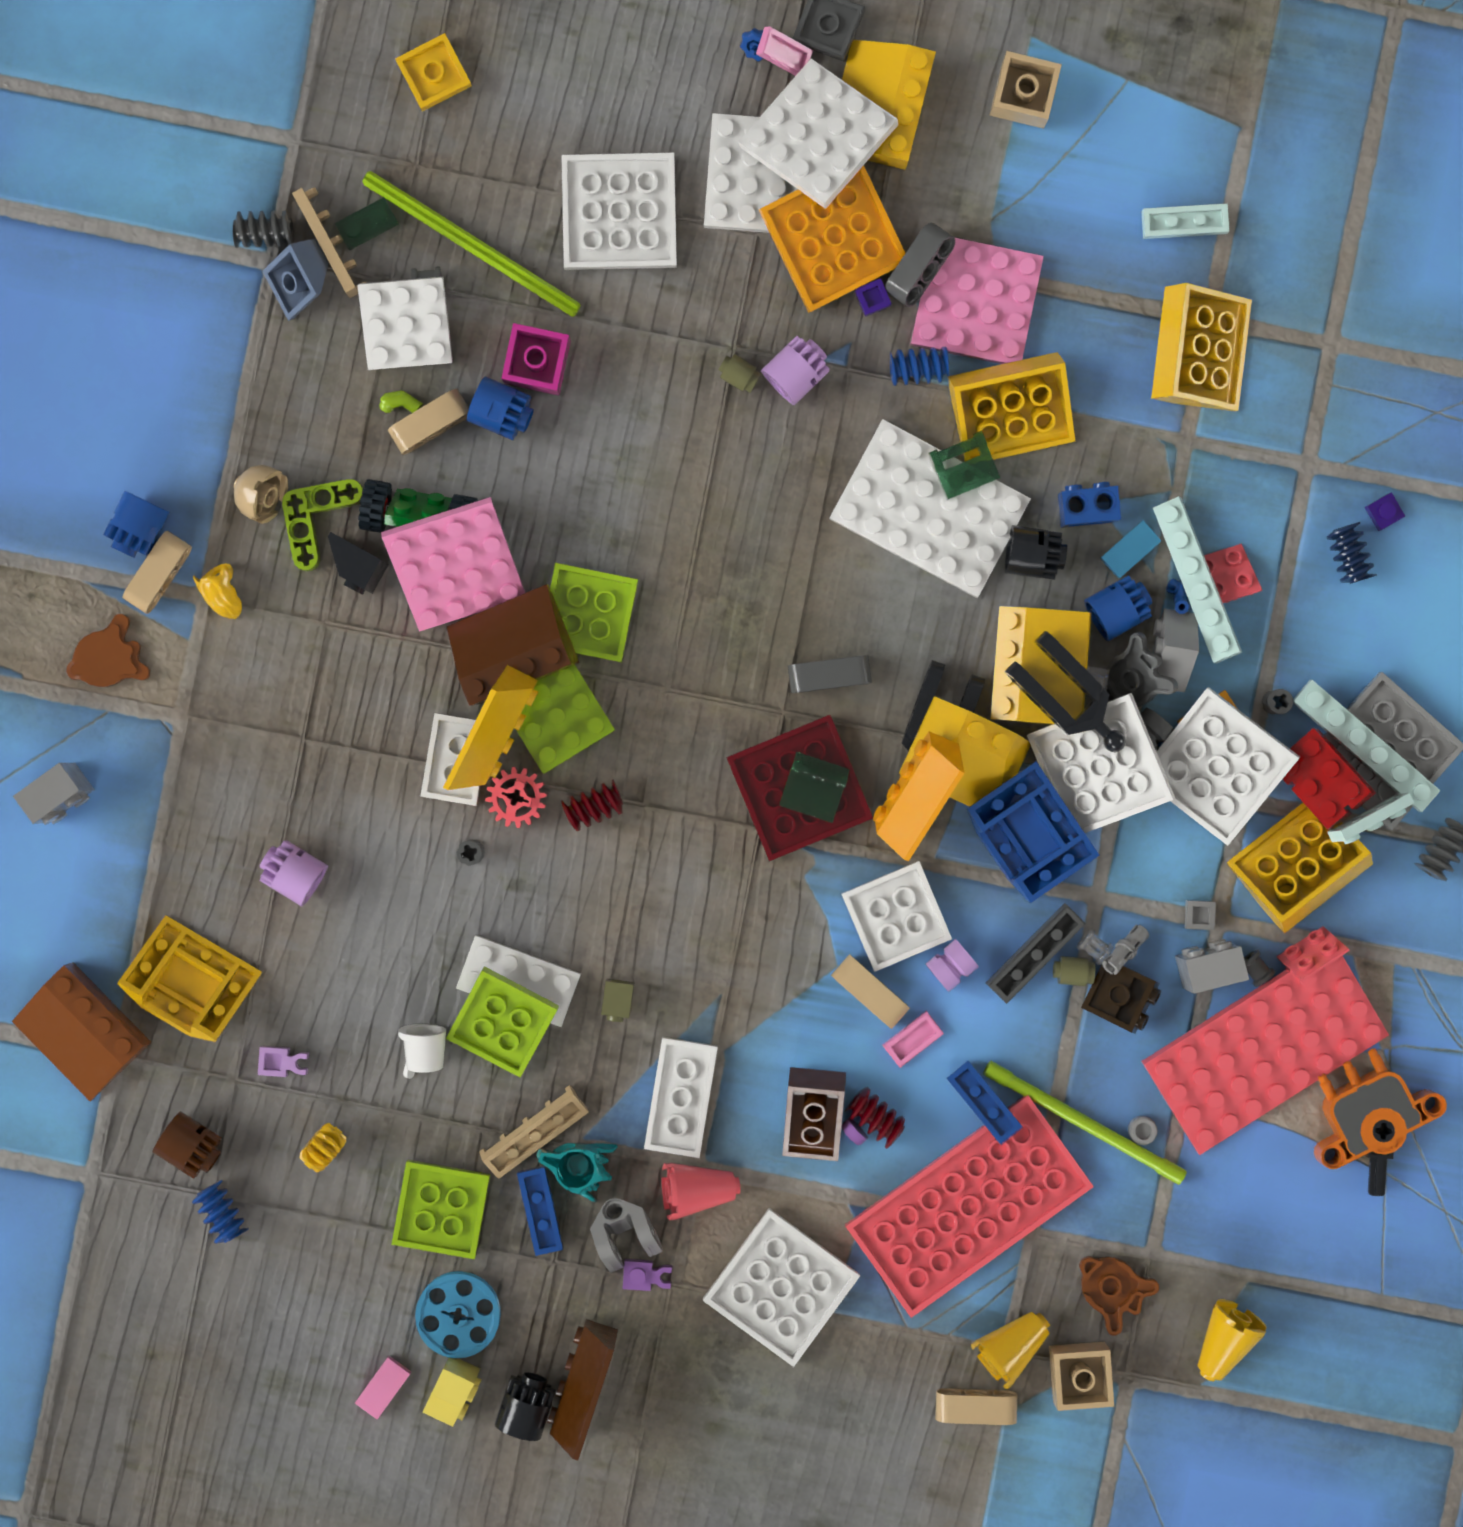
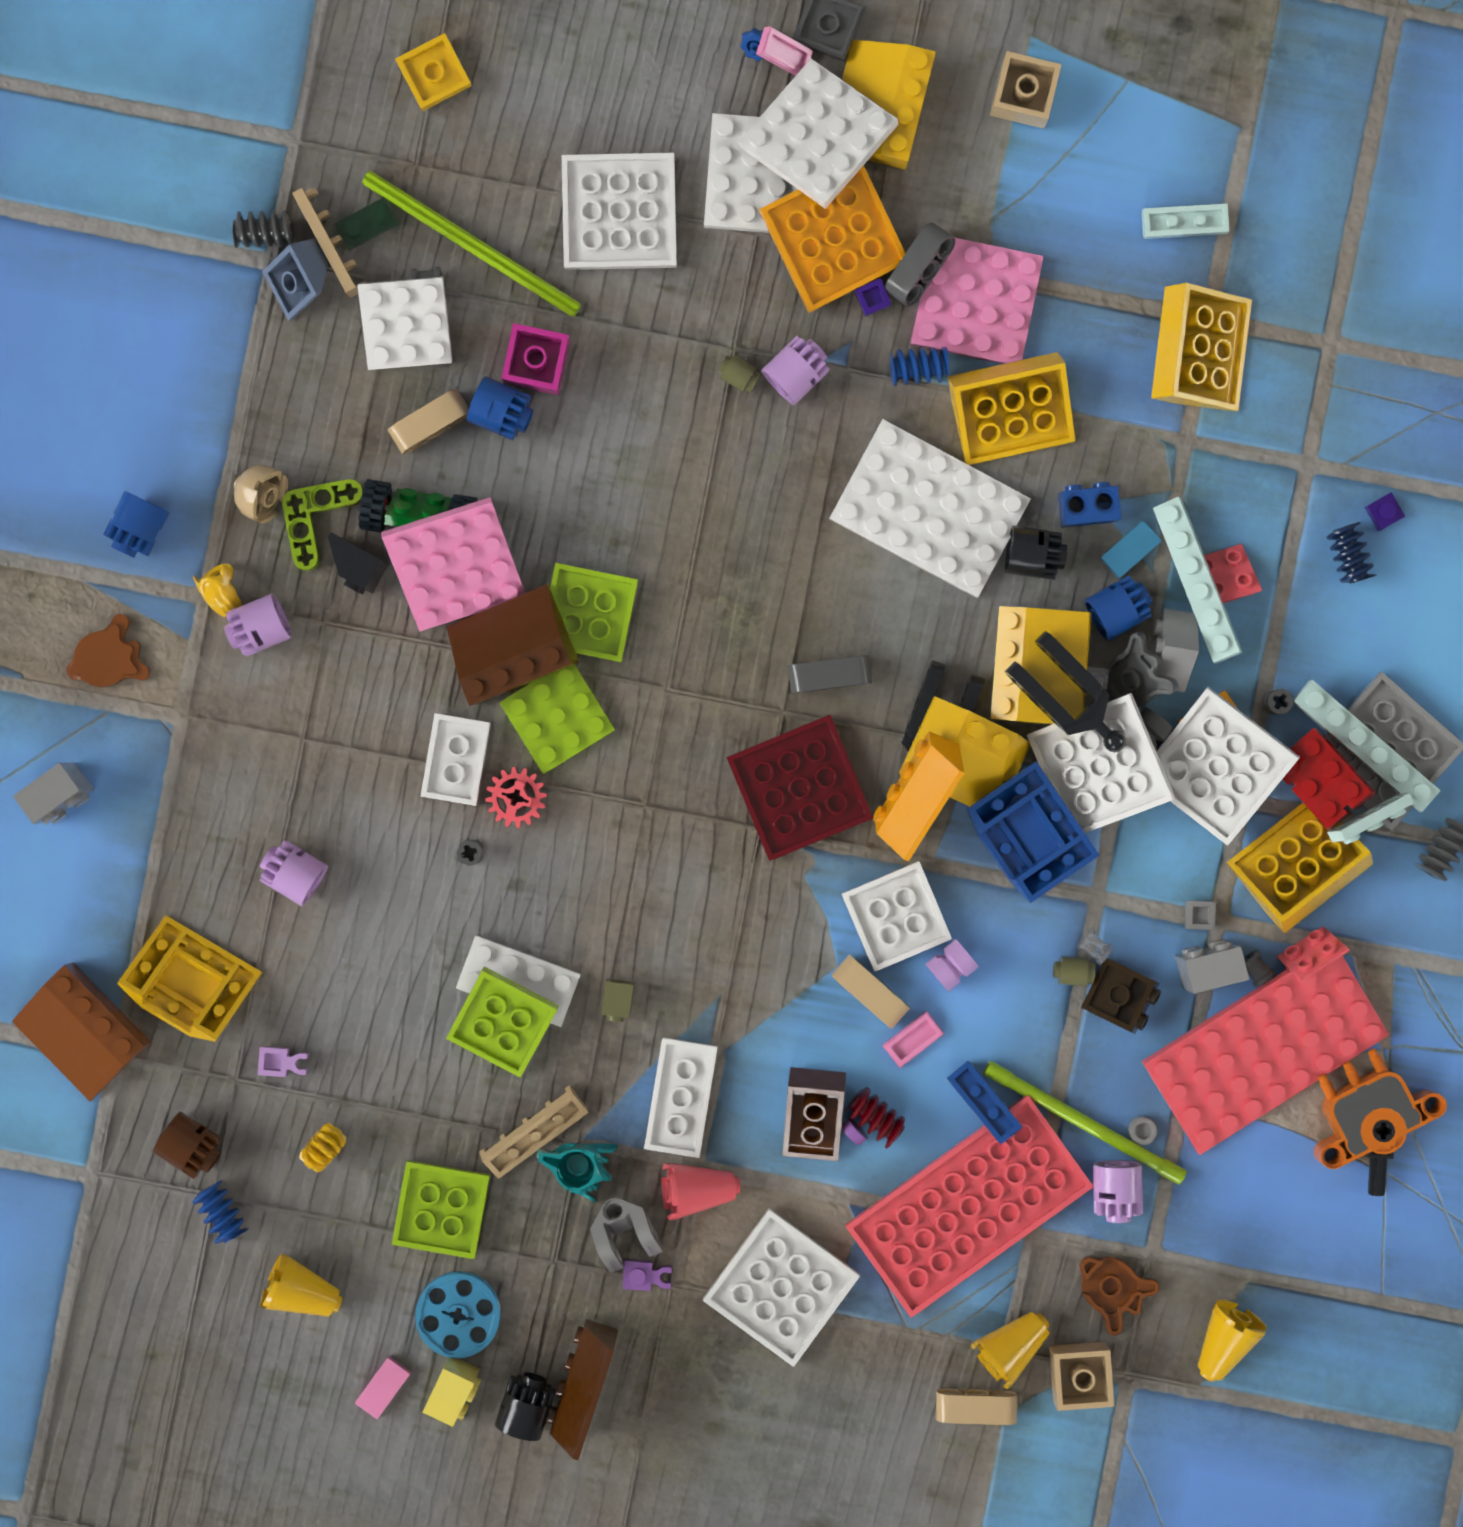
(157, 572): tan beam -> none
(257, 625): none -> lavender gear
(299, 1290): none -> yellow cone
(397, 399): lime arm -> none
(423, 1048): white hat -> none
(493, 730): yellow slope -> none
(540, 1210): blue plate -> none
(593, 806): dark red piece -> none
(814, 787): clear green hinge -> none
(968, 474): clear green plate -> none
(1035, 953): dark grey brick -> none
(1118, 1190): none -> lavender gear
(1125, 949): light grey pin -> none
(1180, 597): blue arm -> none

